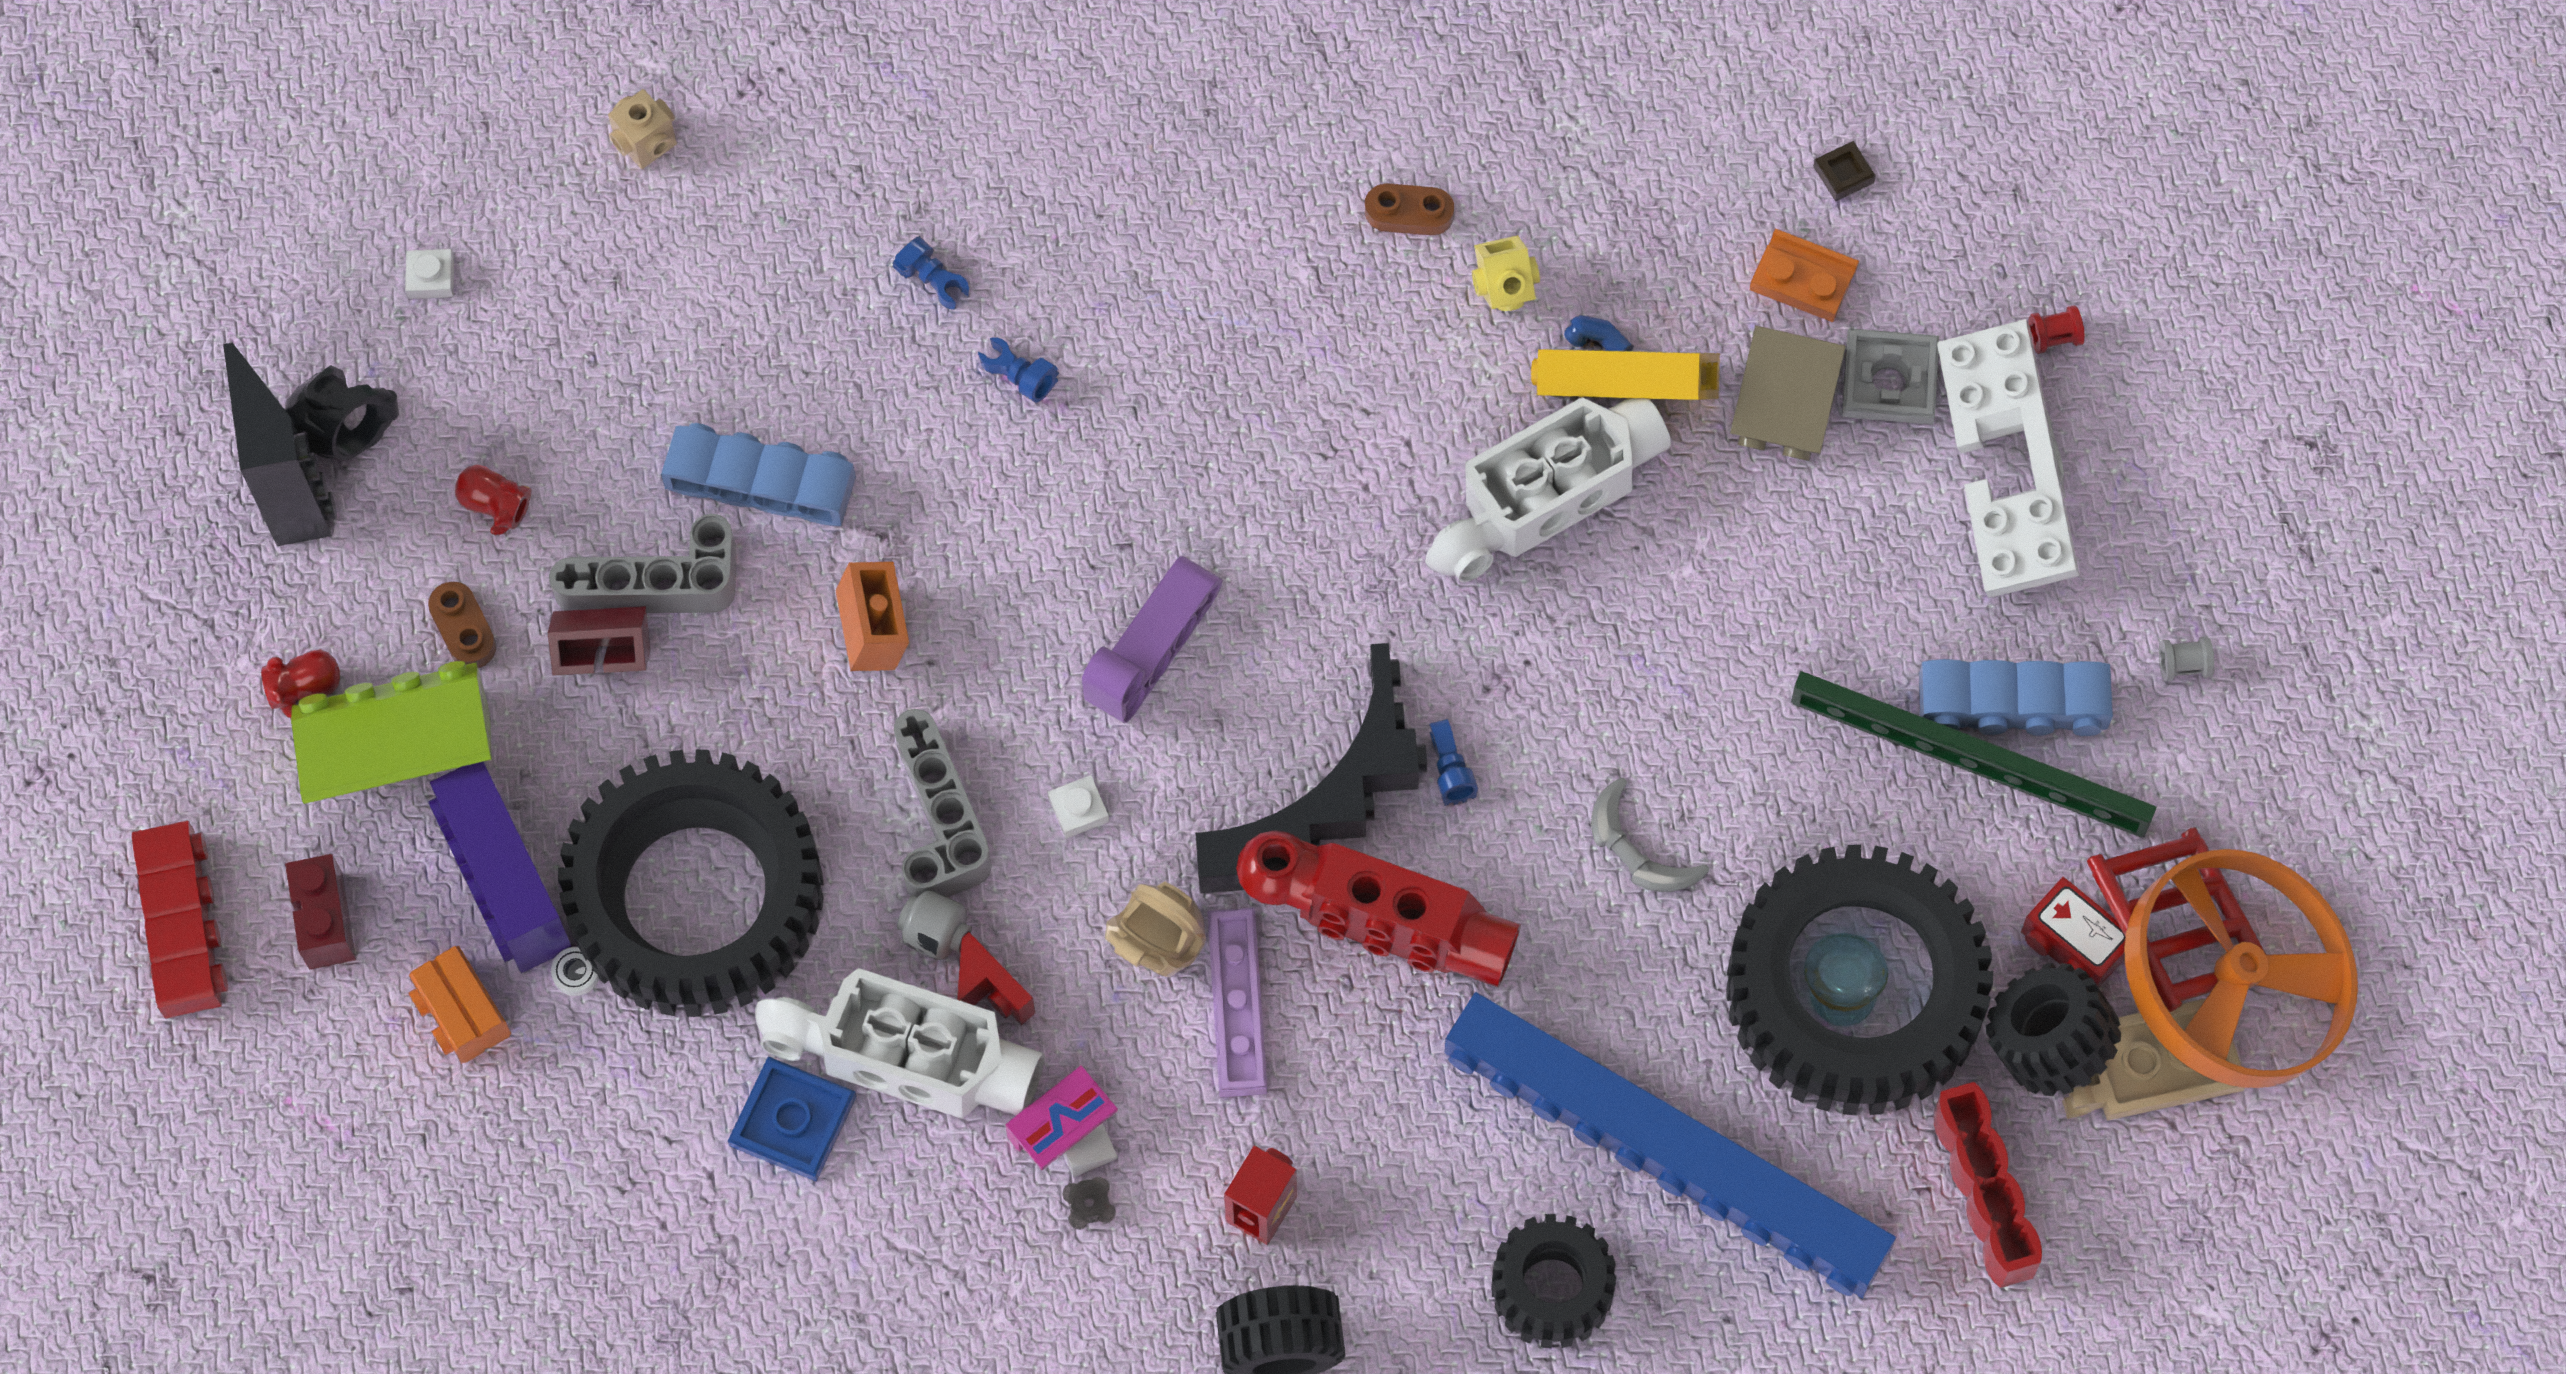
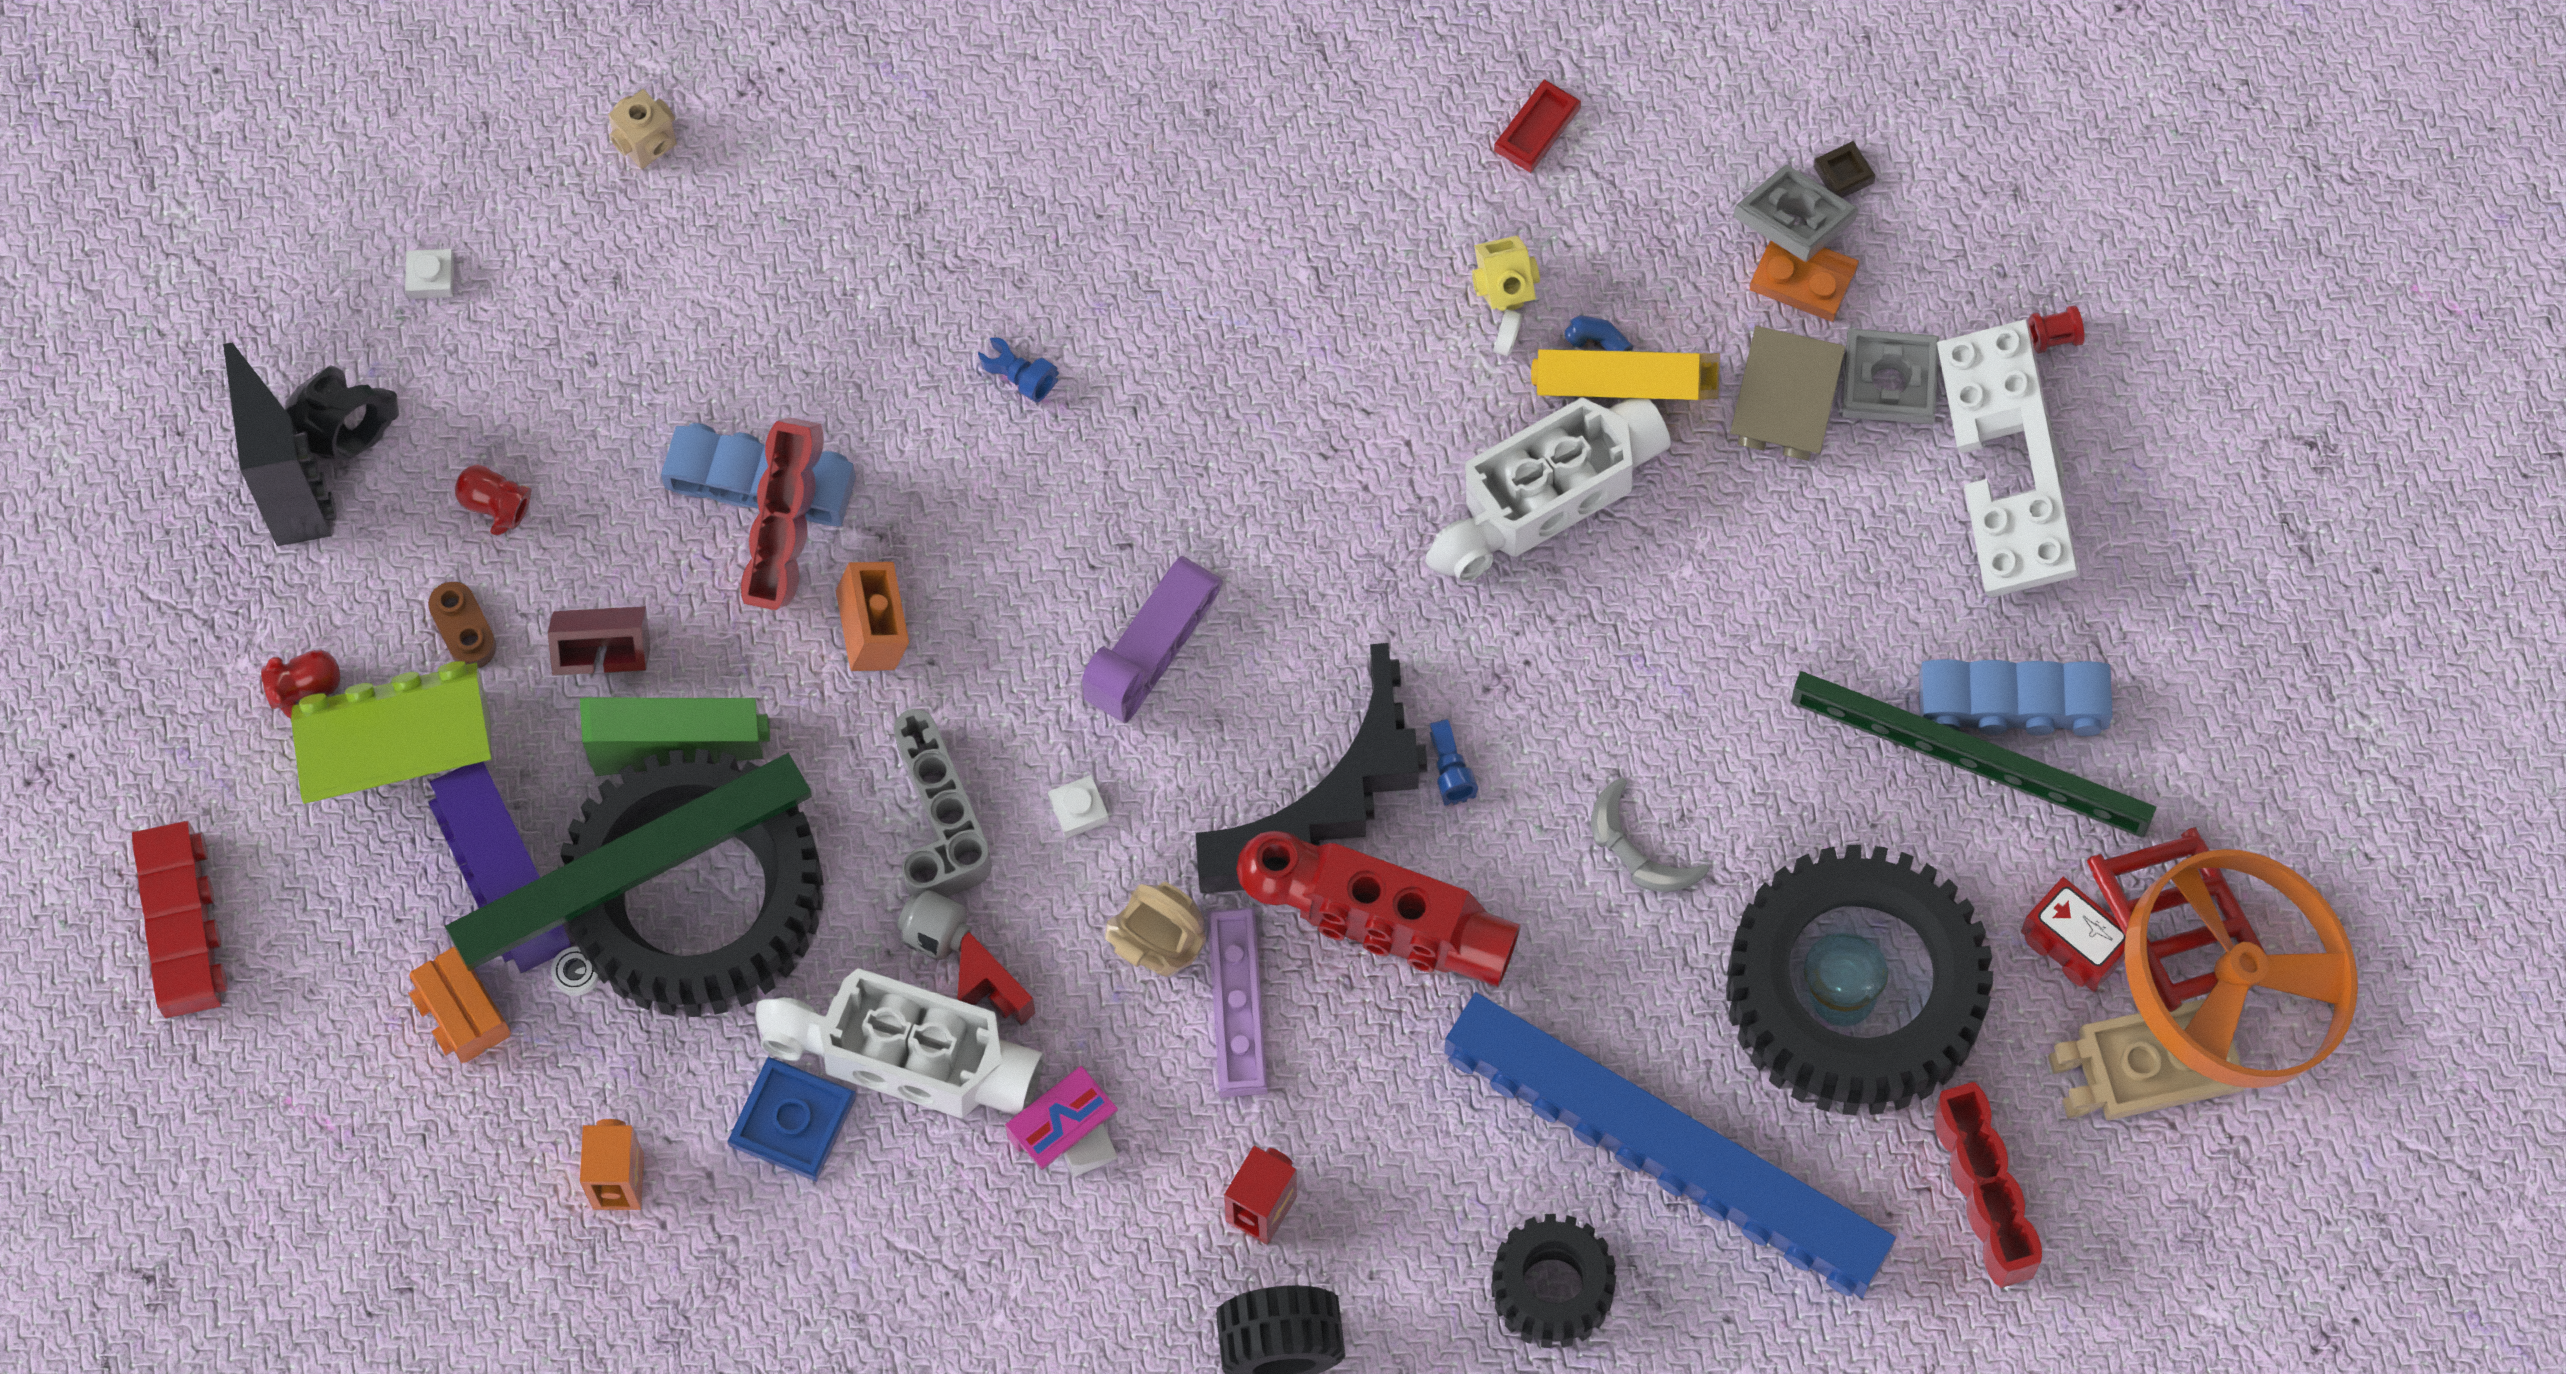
(320, 911): dark red piece -> none
(611, 1166): none -> orange brick
(627, 861): none -> dark green tile
(633, 728): none -> bright green slope
(646, 572): light grey beam -> none
(782, 499): none -> brick
(916, 257): blue piece -> none
(1092, 1189): clear smoke plate -> none
(1409, 210): dark orange plate -> none
(1507, 333): none -> white tile
(1537, 126): none -> red tile
(1795, 194): none -> light grey piece
(2069, 1053): black tyre -> none
(2186, 658): light grey bush -> none

